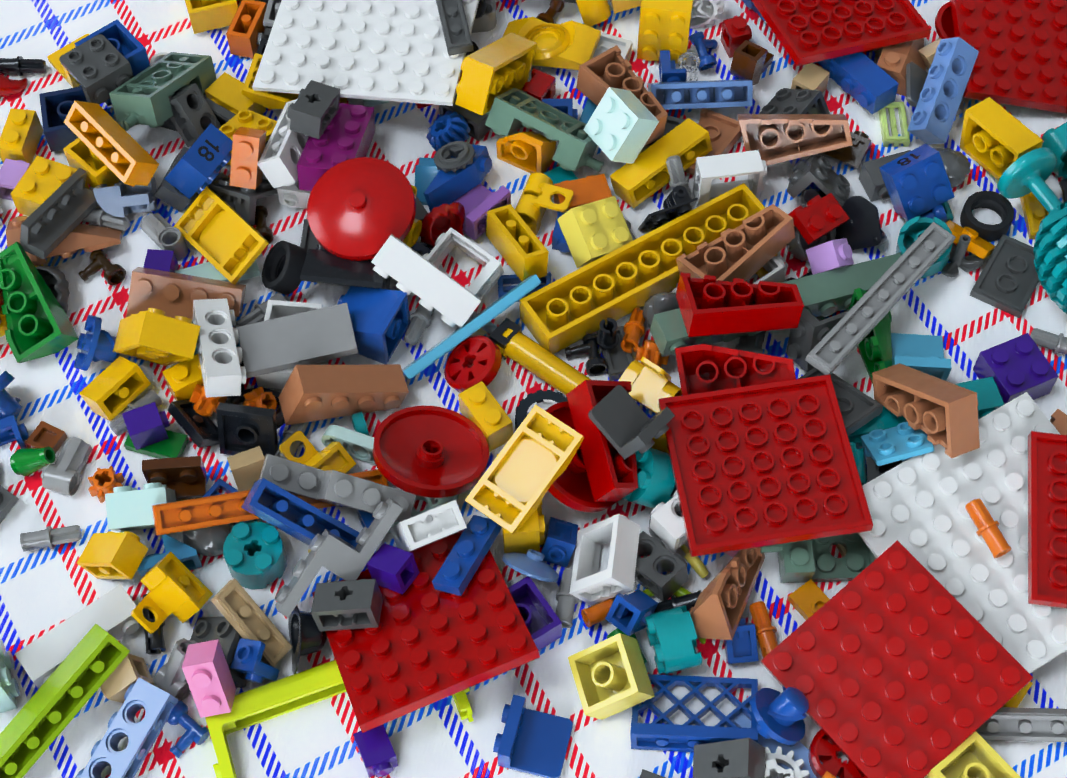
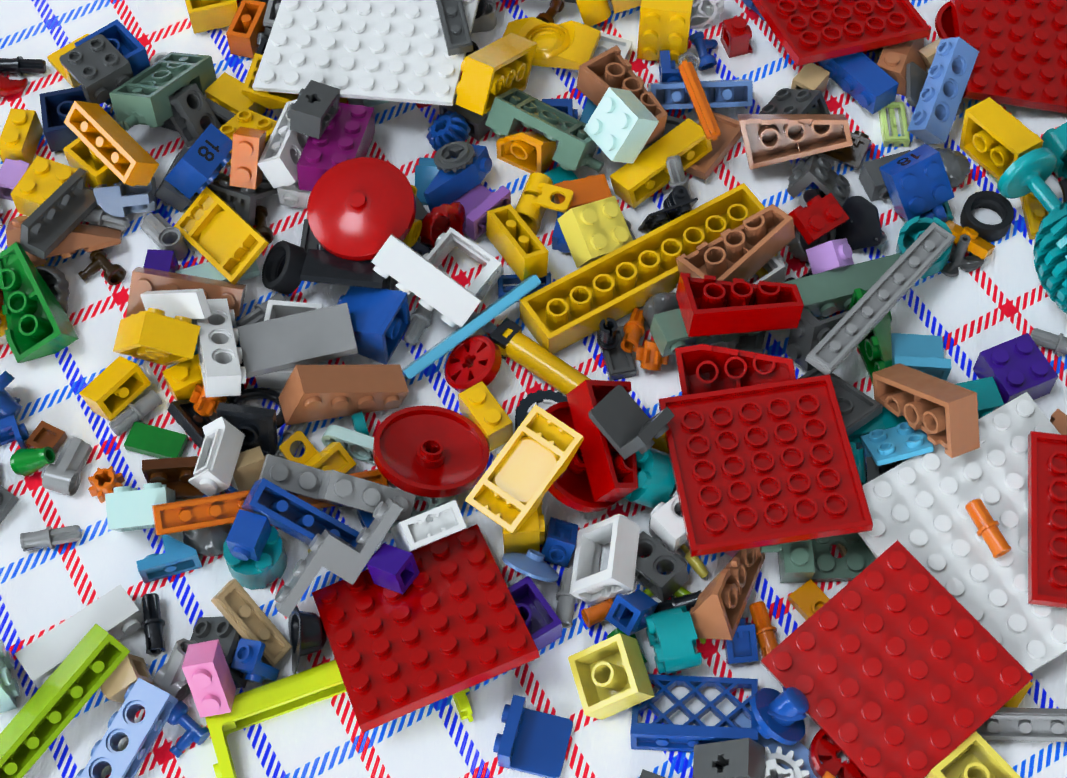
(94, 345): blue plate -> none
(113, 555): yellow brick -> none
(146, 425): dark purple brick -> none
(171, 591): yellow piece -> none
(184, 302): none -> white tile
(217, 457): none -> white window
(248, 535): none -> blue brick
(260, 399): orange gear -> none
(347, 605): dark grey brick -> none
(376, 751): dark purple brick -> none
(466, 555): blue plate -> none
(541, 85): red brick -> none
(595, 365): black piece -> none
(649, 383): yellow piece -> none
(699, 100): none -> orange axle
(726, 166): white window -> none
(750, 61): reddish brown brick -> none
(1007, 277): dark grey tile -> none

